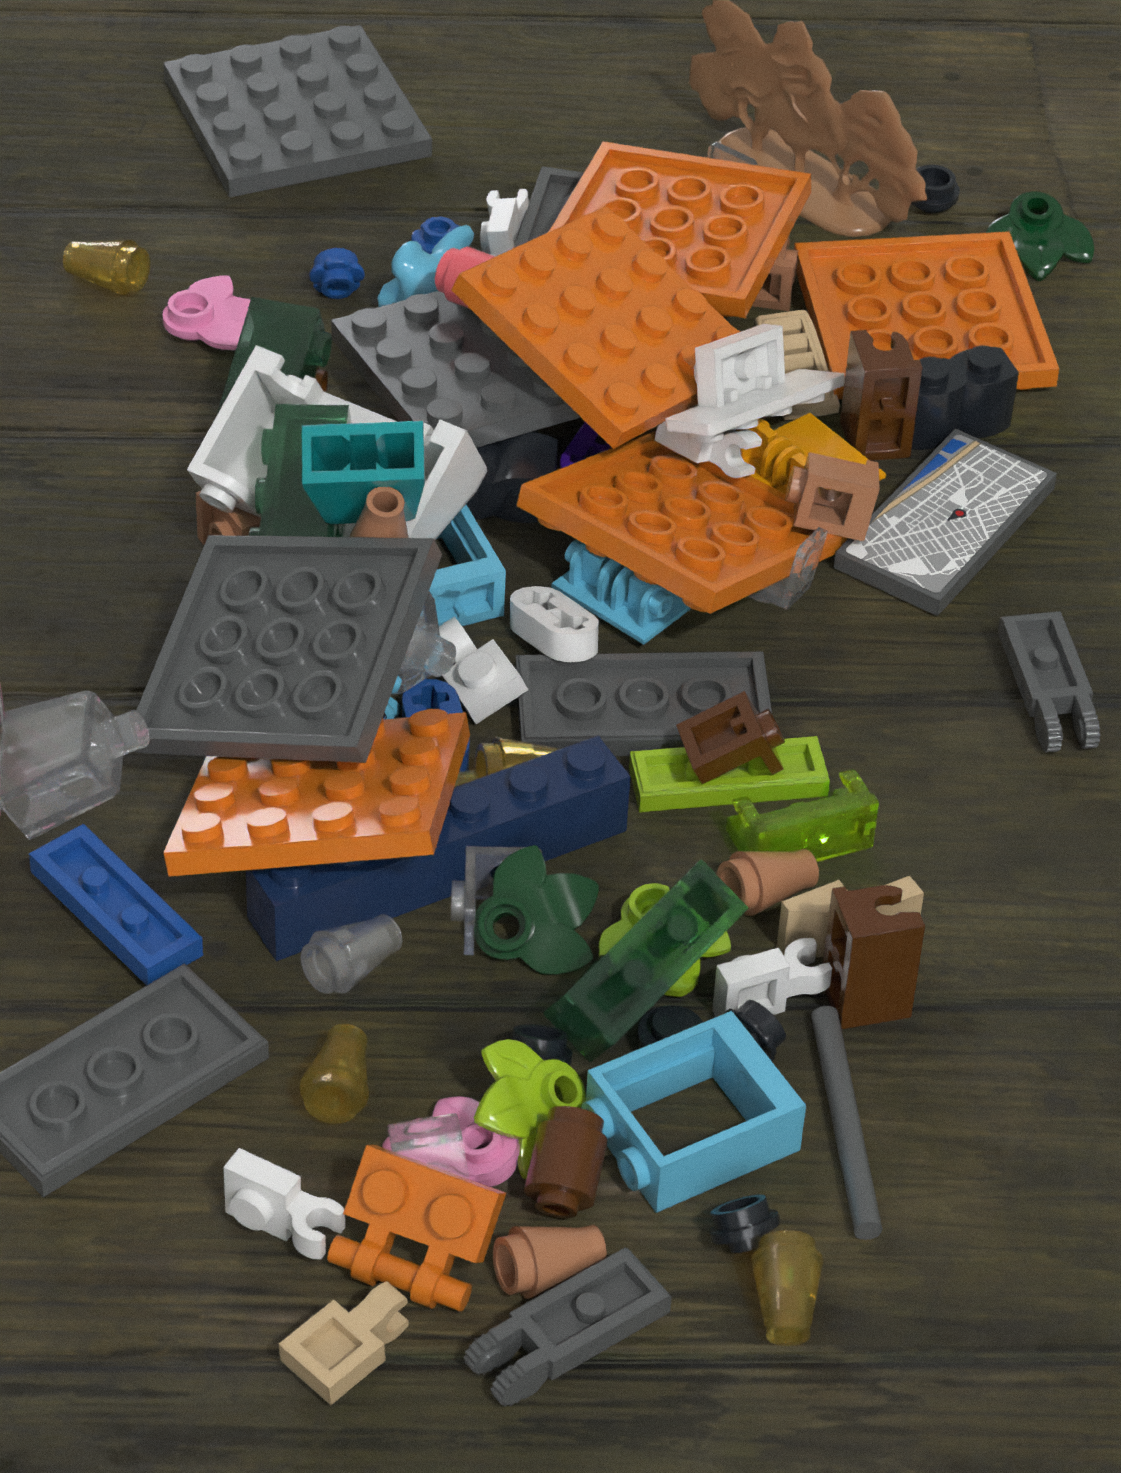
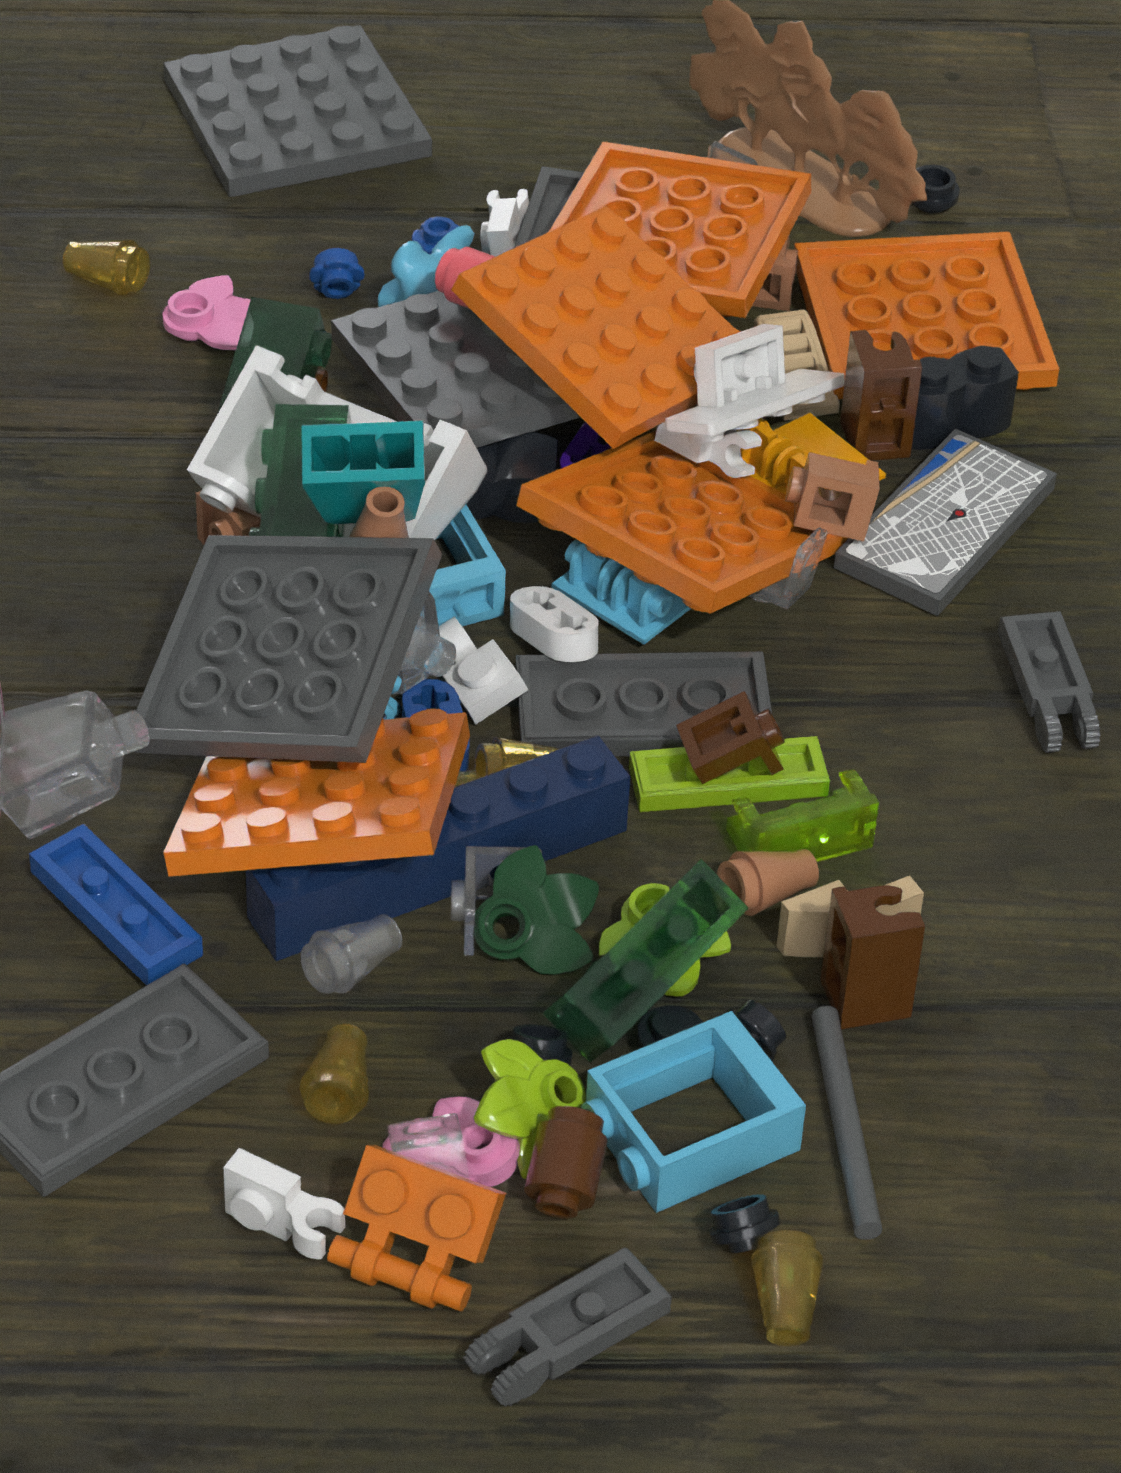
(342, 1346): tan plate -> none
(544, 1257): nougat cone -> none
(770, 977): white plate -> none
(1044, 237): dark green plate -> none

